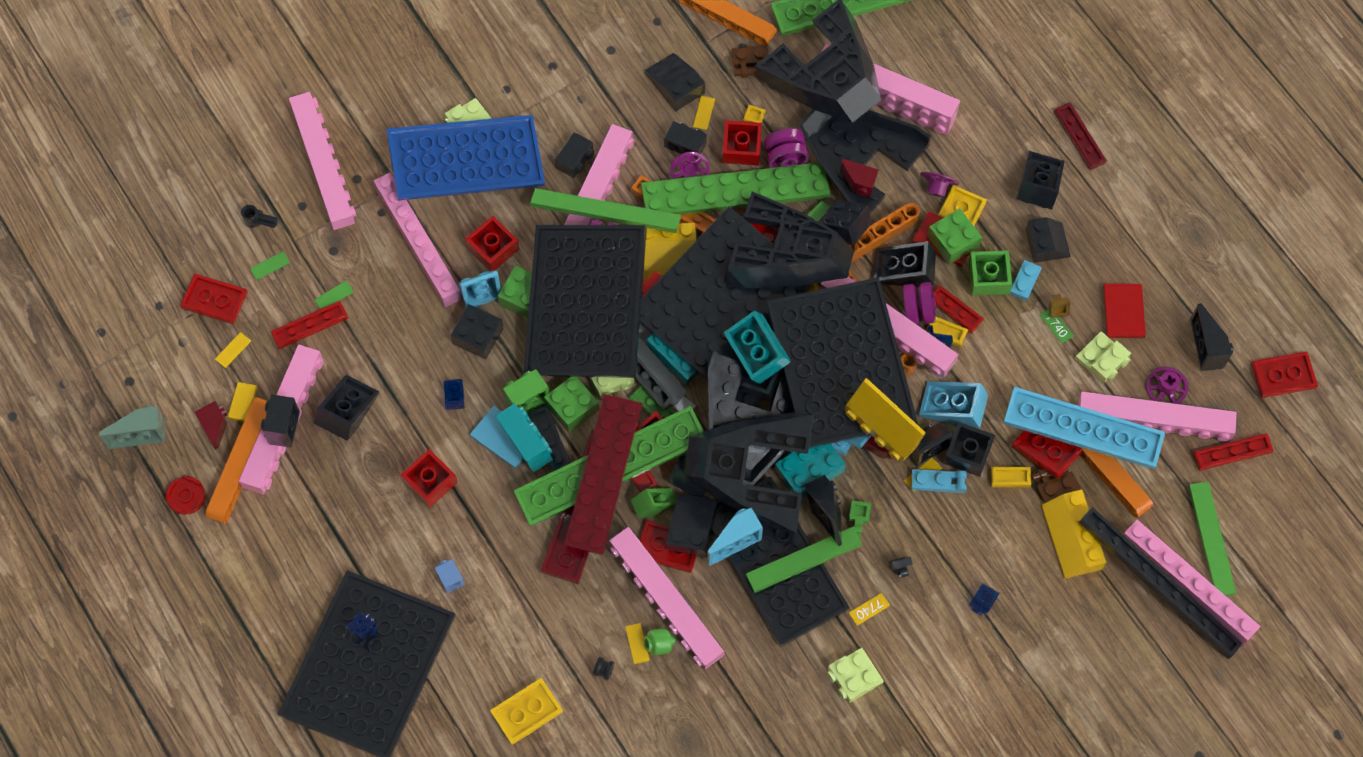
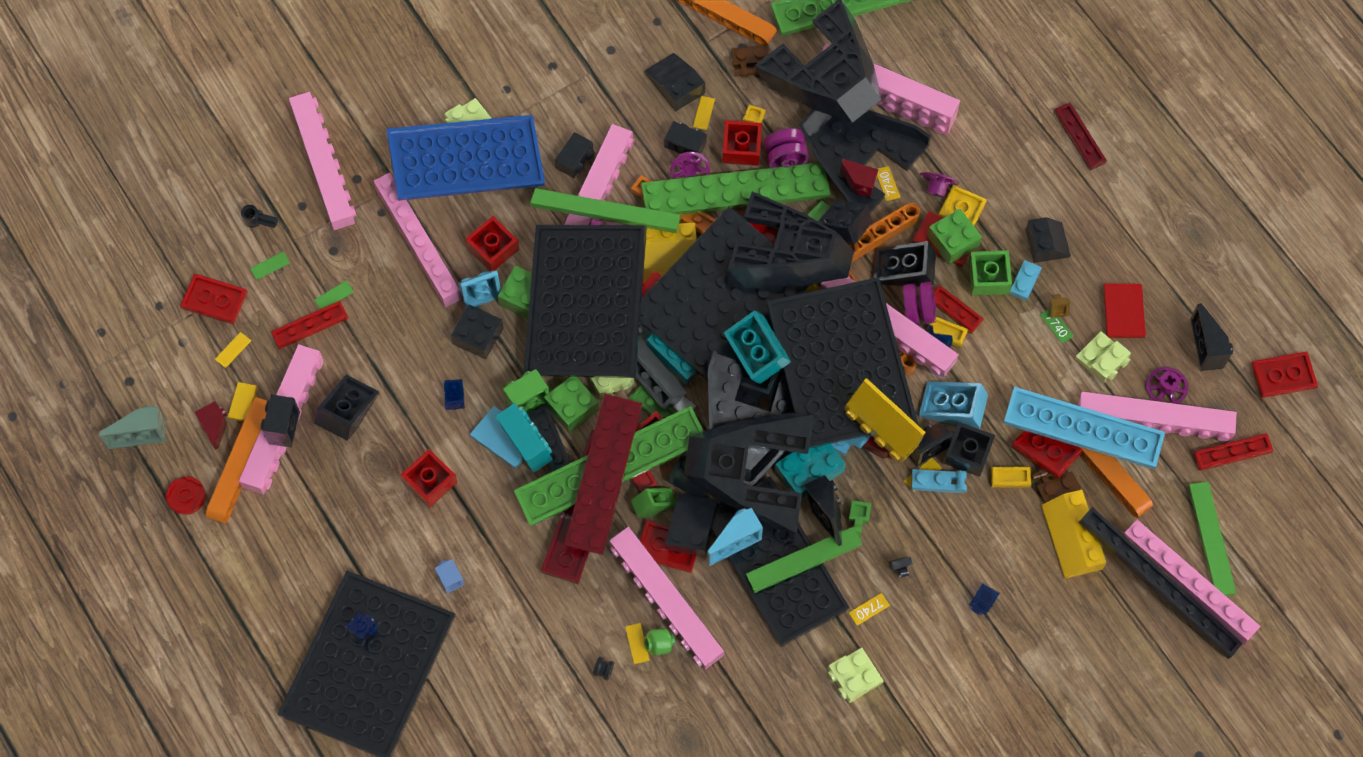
(526, 711): yellow plate -> none
(888, 184): none -> yellow sticker
(1040, 180): black slope -> none

